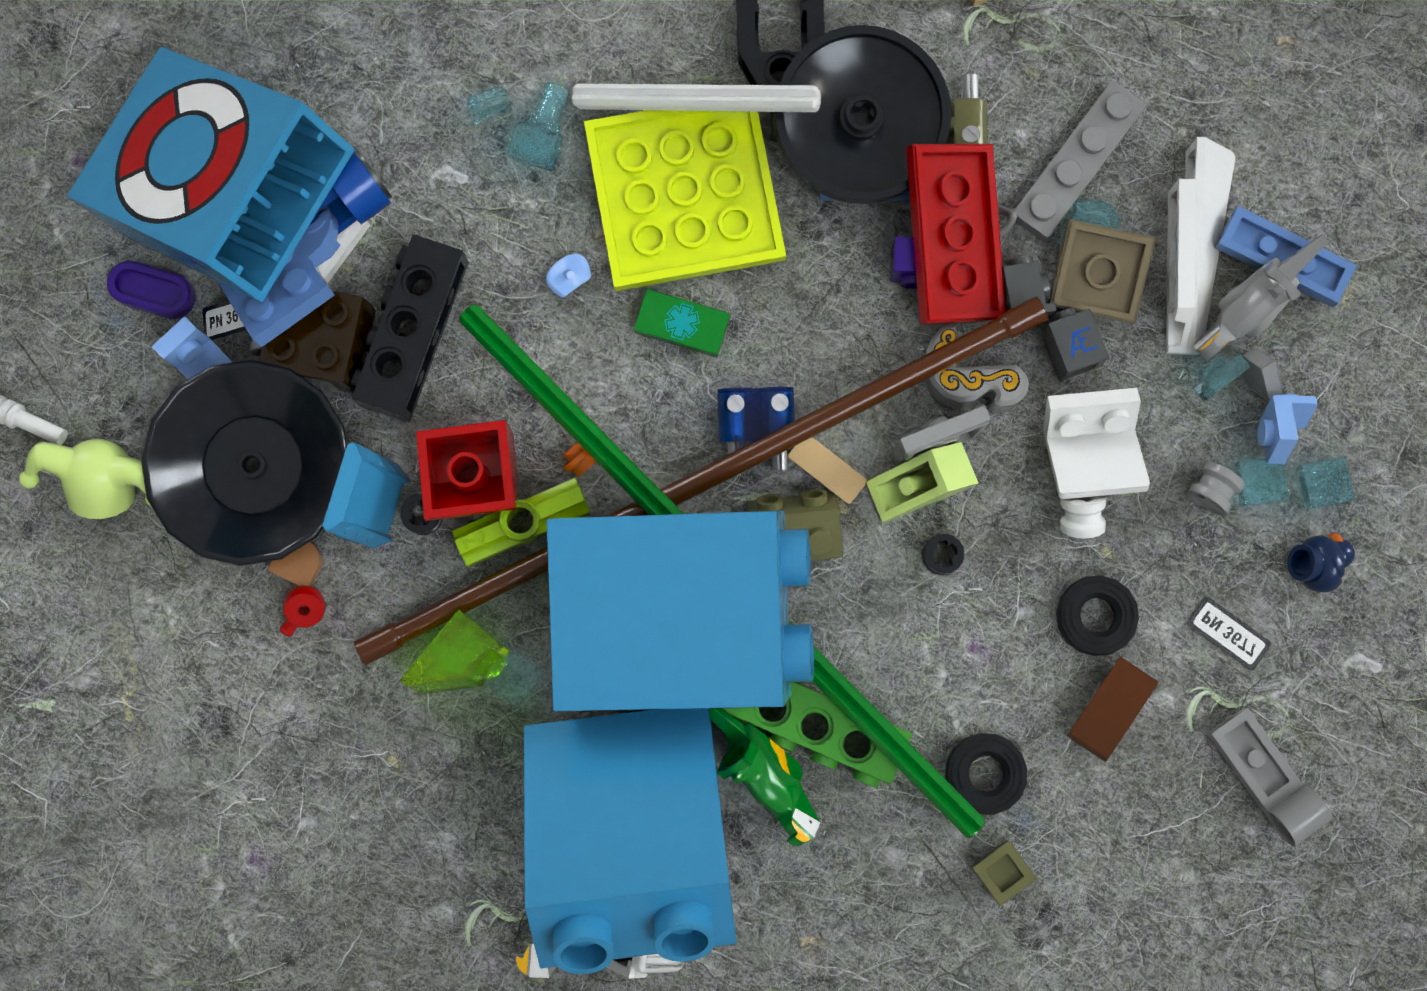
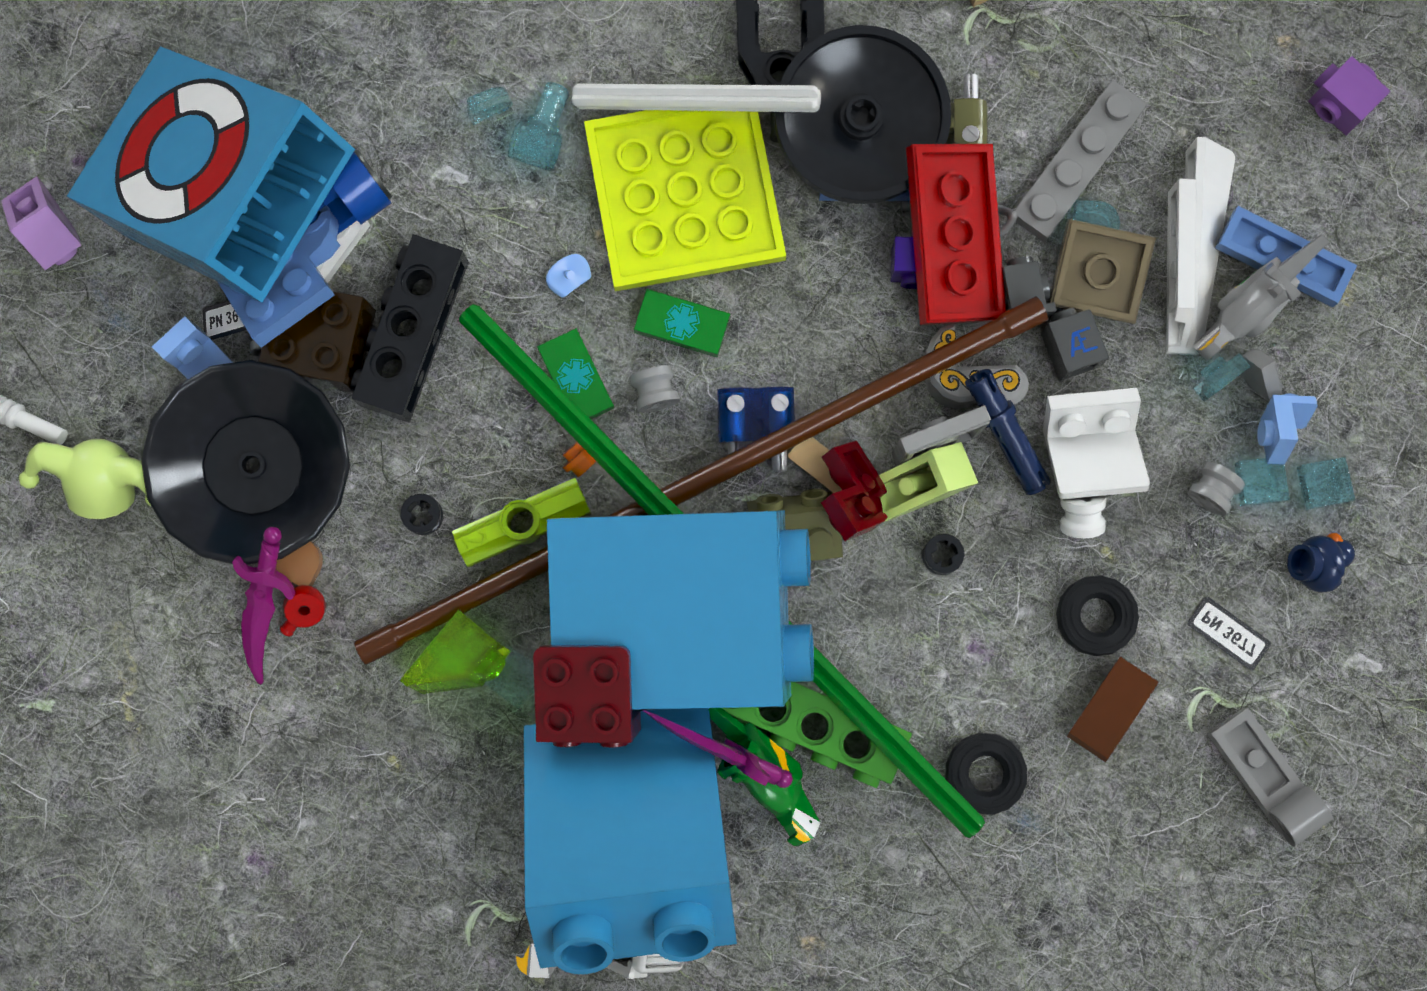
(40, 224): none -> lavender slope
(151, 289): dark purple tile -> none
(260, 604): none -> magenta piece
(364, 497): dark azure slope -> none
(467, 470): red slope -> none
(576, 373): none -> green tile
(584, 695): none -> dark red bracket
(654, 388): none -> light grey wheel
(733, 753): none -> magenta piece
(858, 505): none -> dark red plate
(1003, 872): olive plate -> none
(1008, 432): none -> dark blue pin
(1347, 94): none -> medium lavender brick

